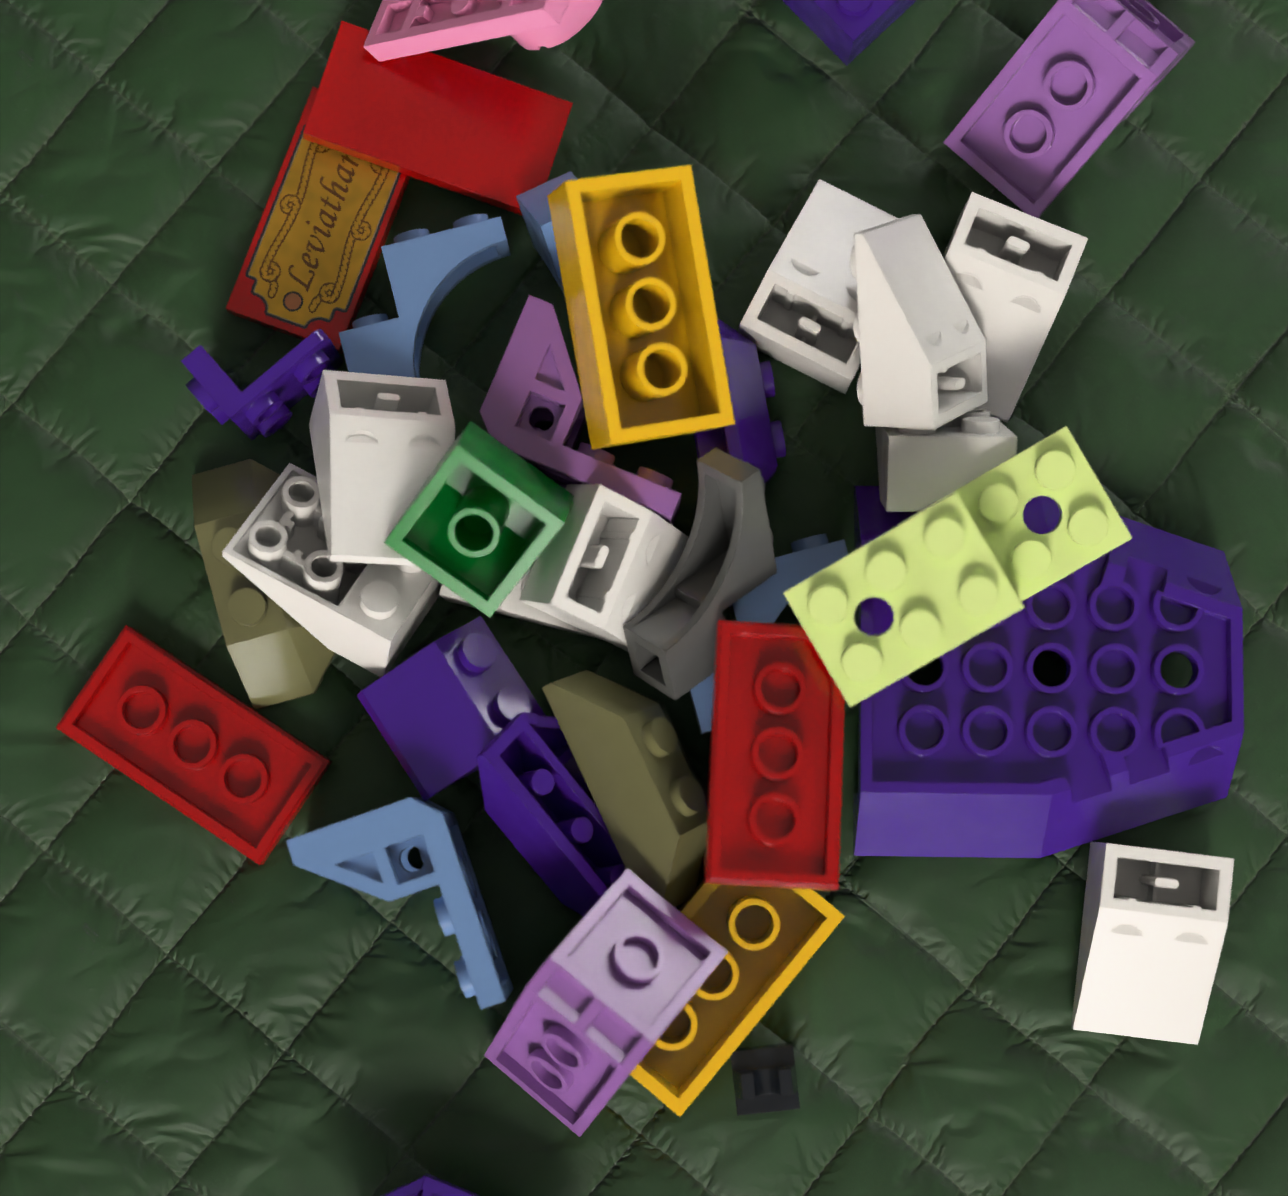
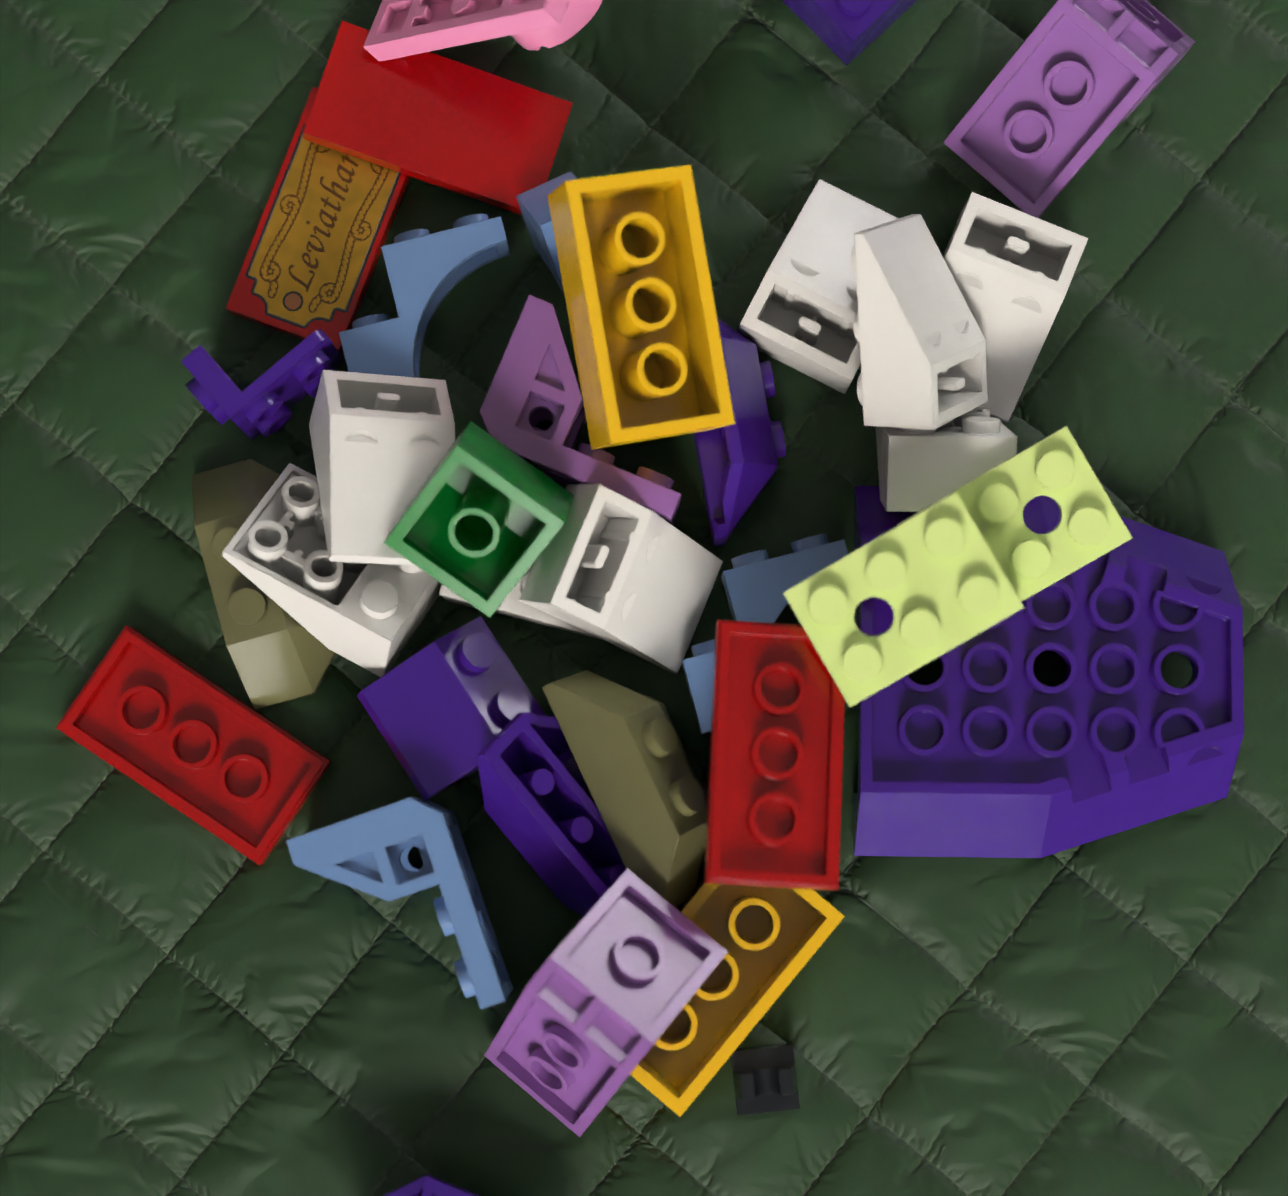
(722, 561): dark grey arch -> none
(1150, 941): white slope -> none

